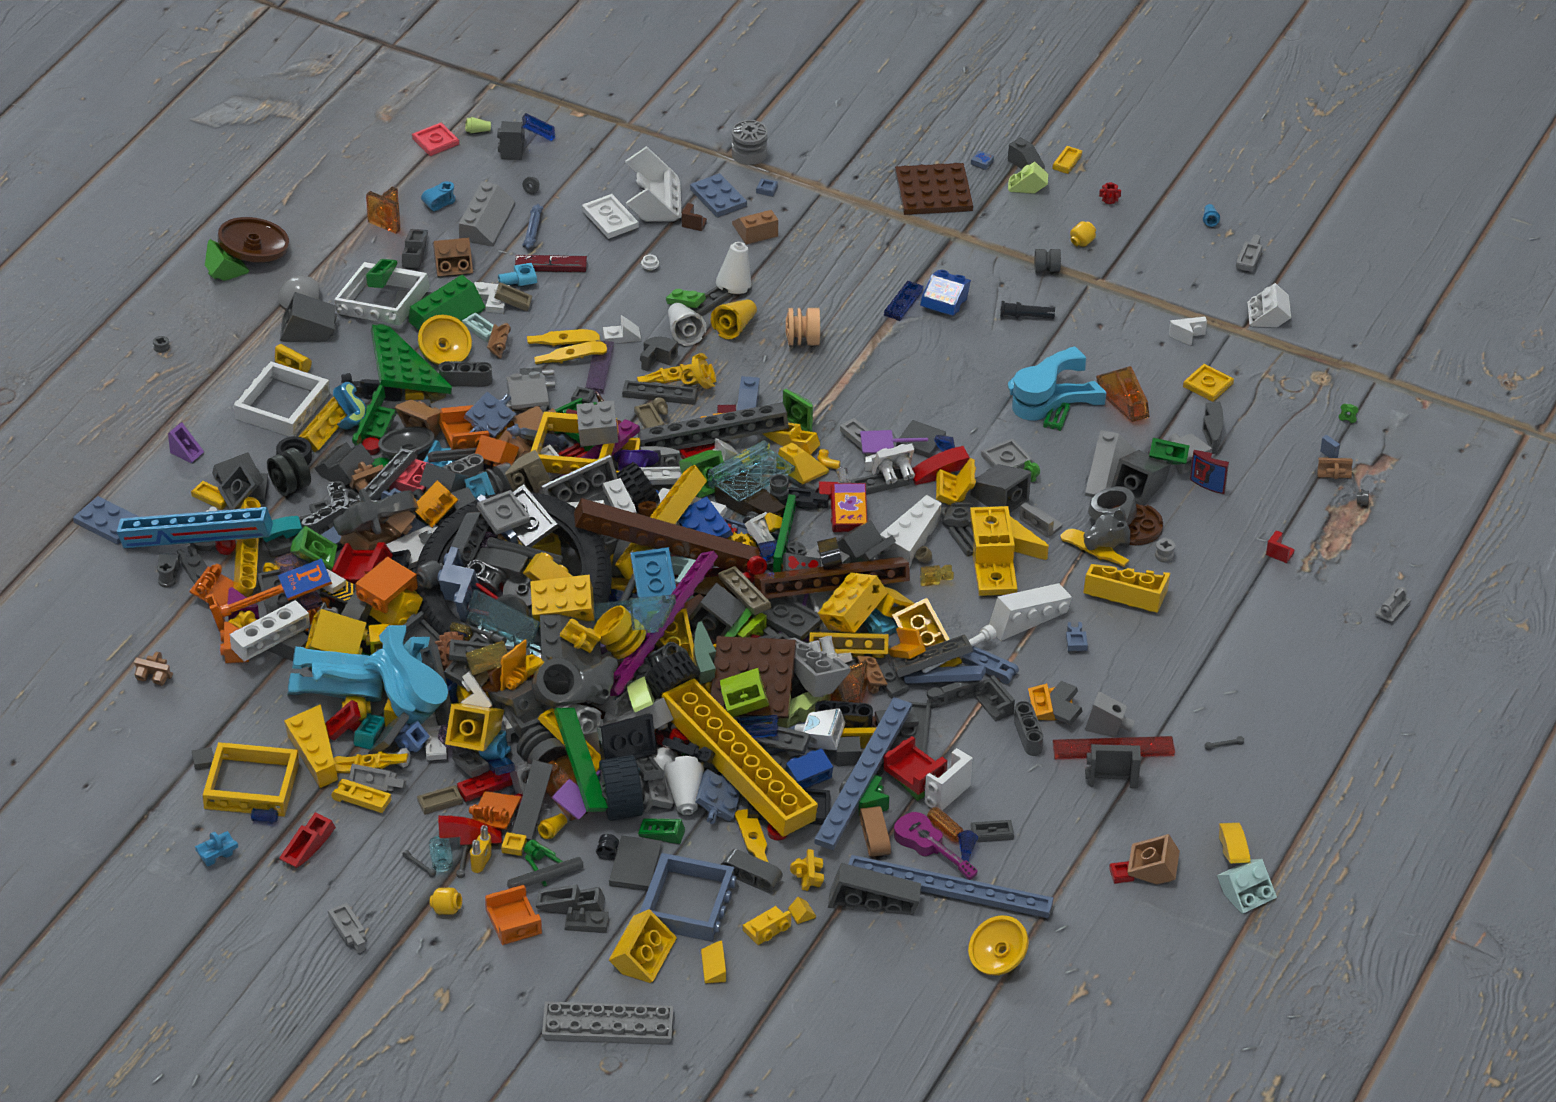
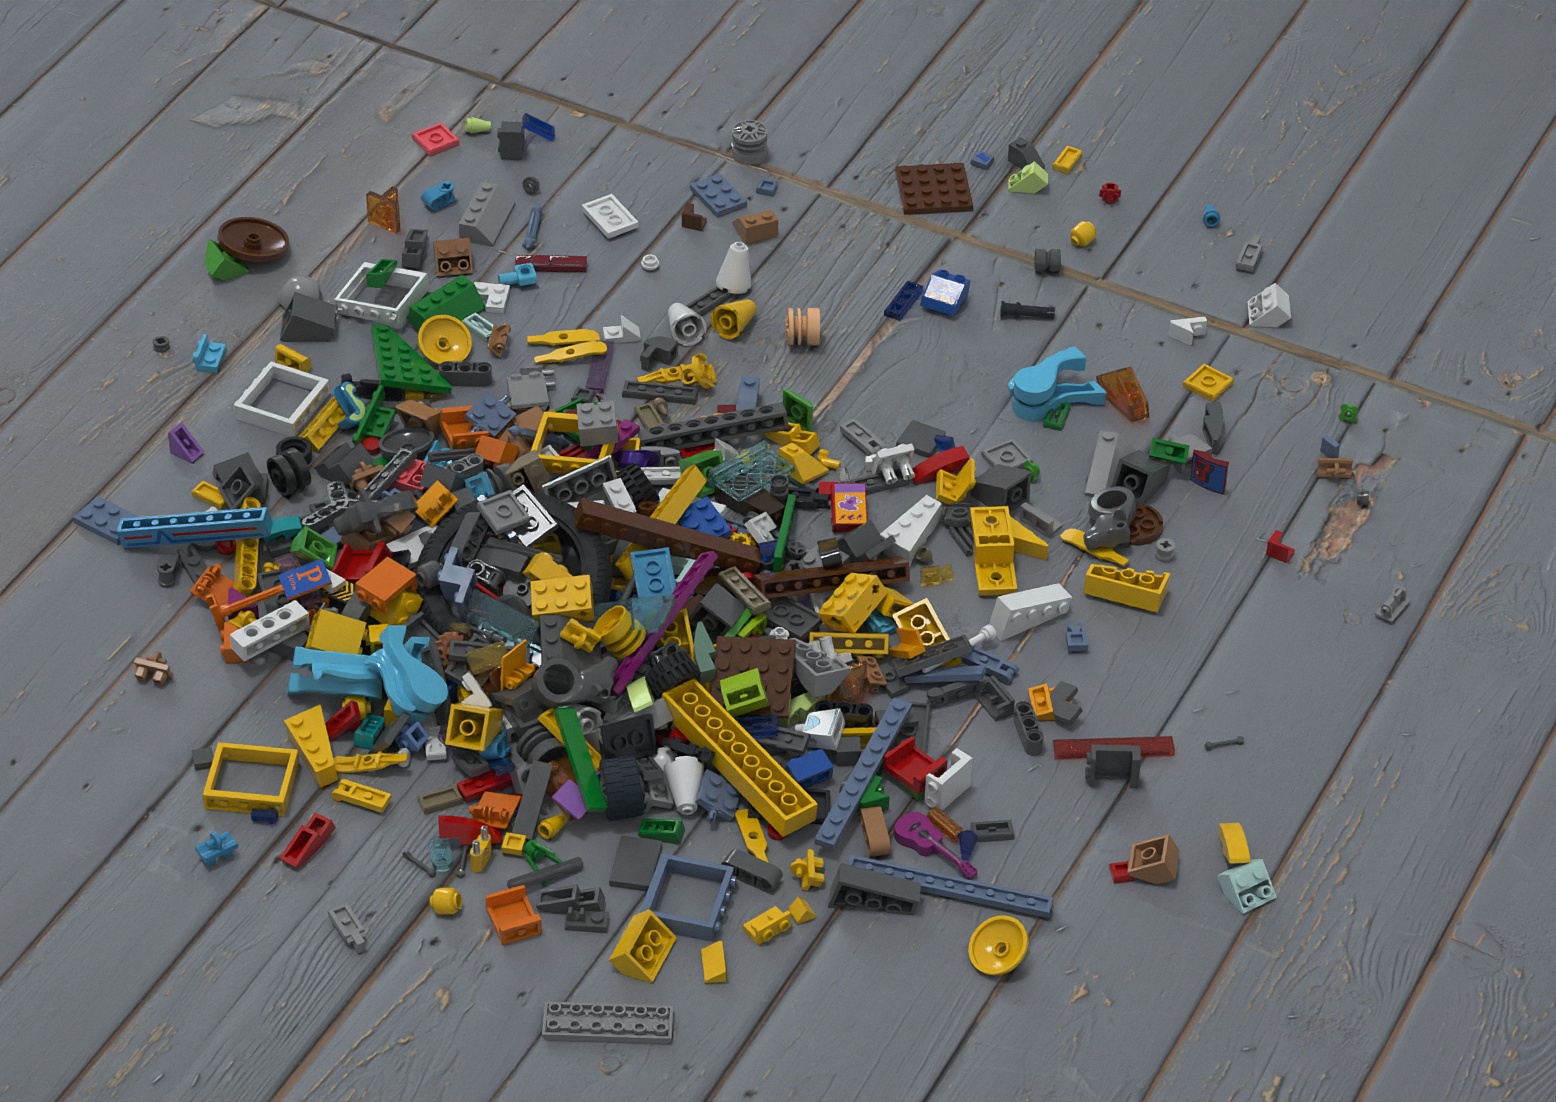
(208, 355): none -> medium azure bracket
(375, 778): light grey hinge -> none
(513, 296): dark tan tile -> none
(533, 663): yellow tile -> none
(607, 846): black wheel -> none
(662, 188): white windscreen -> none
(687, 298): bright green plate -> none
(756, 565): red tile -> none
(773, 521): yellow tile -> none
(780, 633): none -> white plate
(796, 562): dark grey tile -> none
(876, 440): medium lavender piece -> none
(1108, 716): light grey torso -> none

